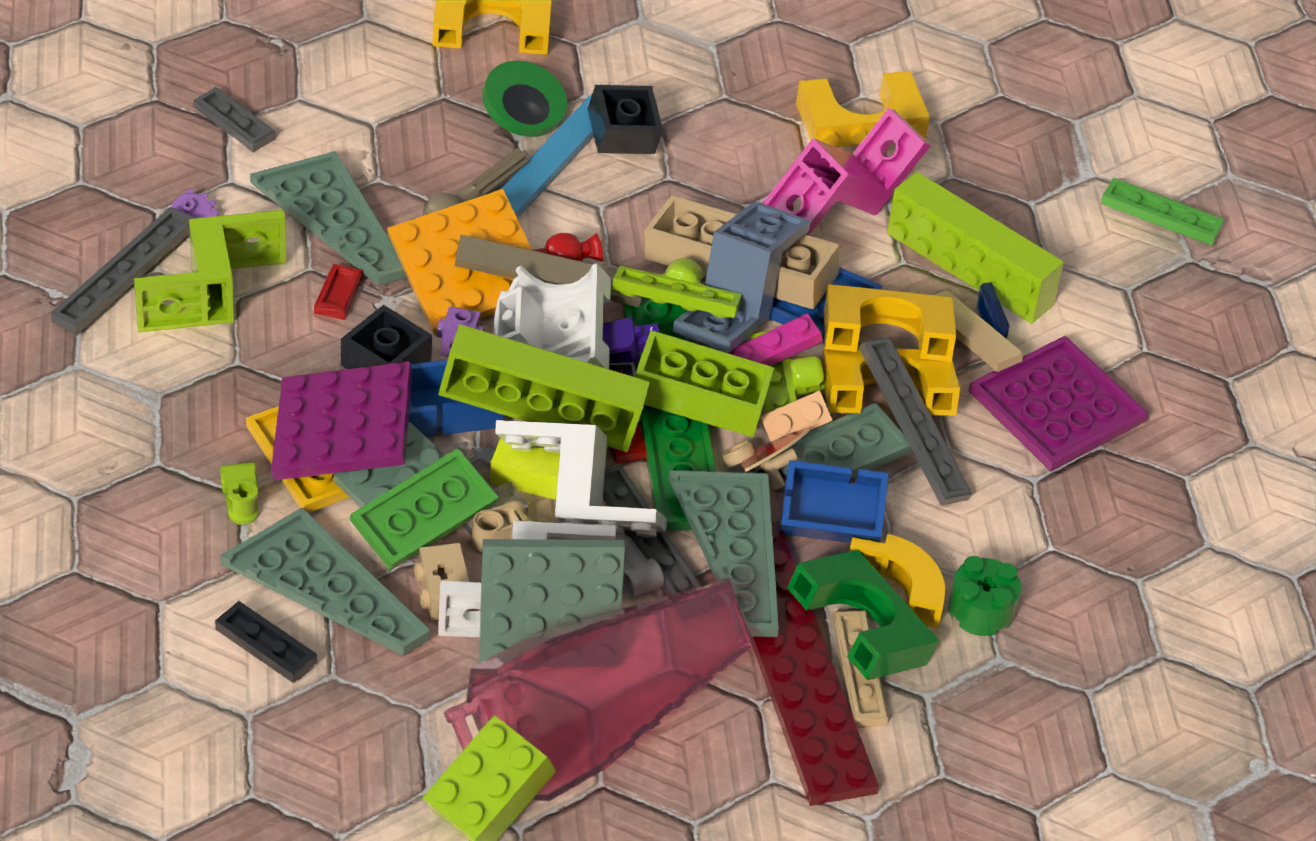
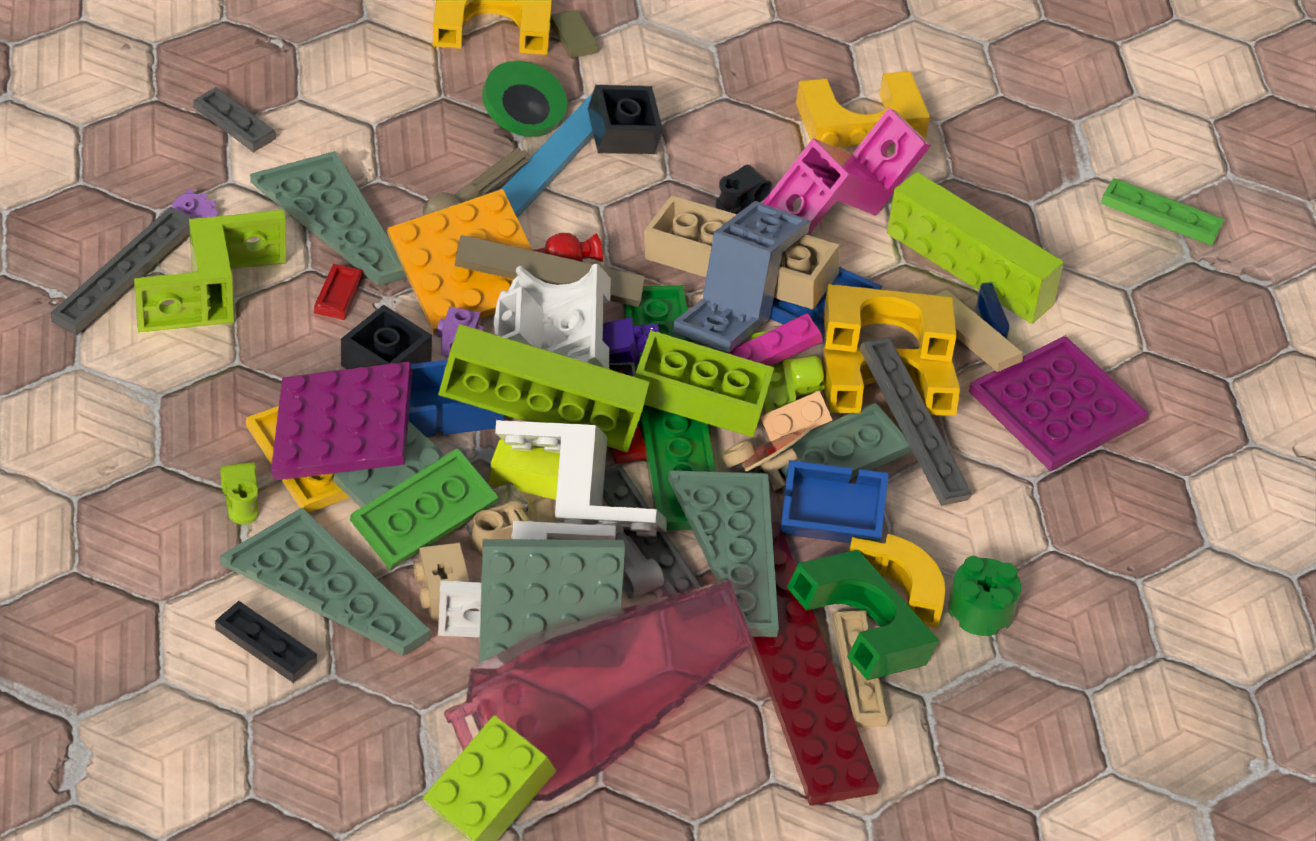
(574, 33): none -> olive tile
(678, 286): lime plate -> none
(742, 189): none -> black piece

